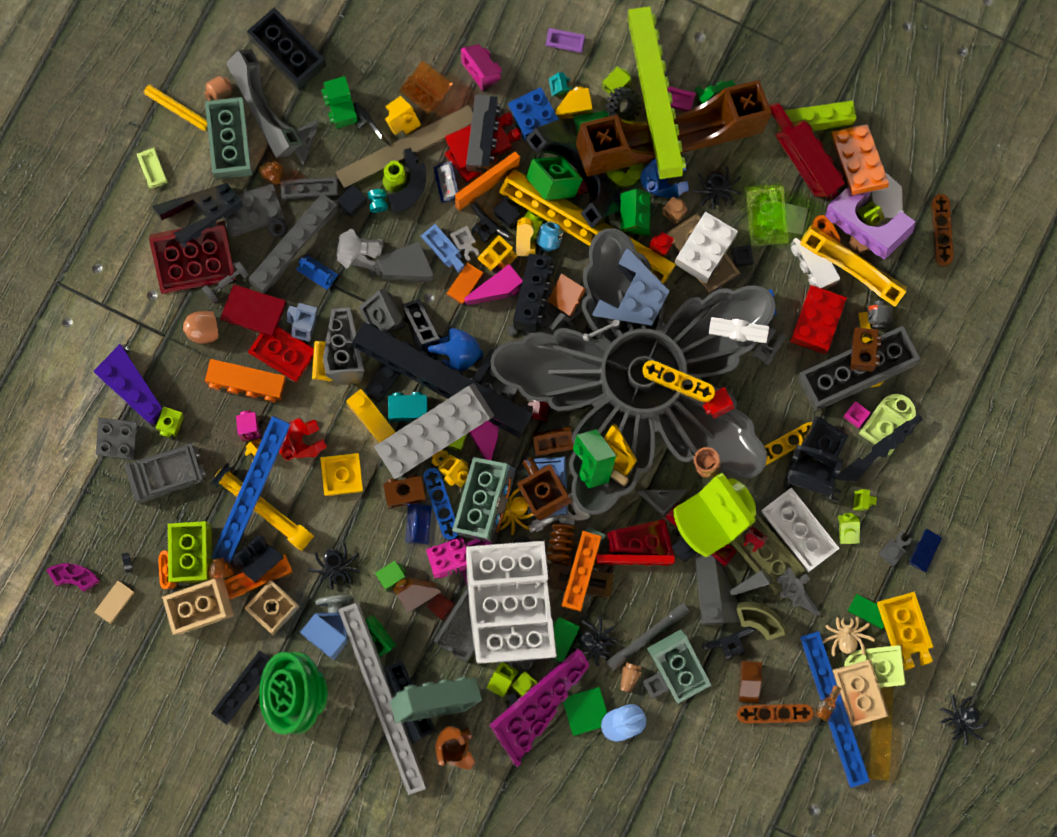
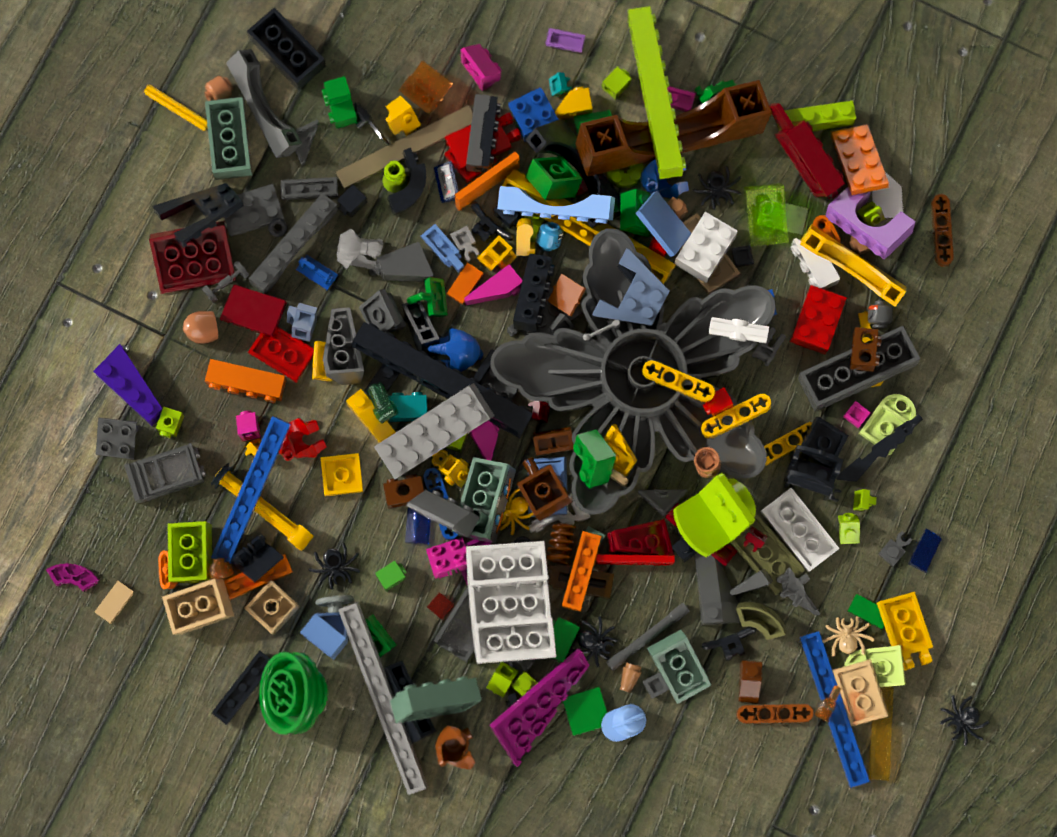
(127, 562): black tile -> none
(152, 168): yellowish green tile -> none
(271, 172): clear orange cone -> none
(377, 200): teal wheel -> none
(384, 406): none -> clear green piece
(414, 592): reddish brown slope -> none
(434, 295): none -> green plate
(445, 512): none -> dark grey slope
(594, 207): none -> light blue arch
(616, 99): black tyre -> none
(663, 223): none -> medium blue tile
(737, 418): none -> yellow beam

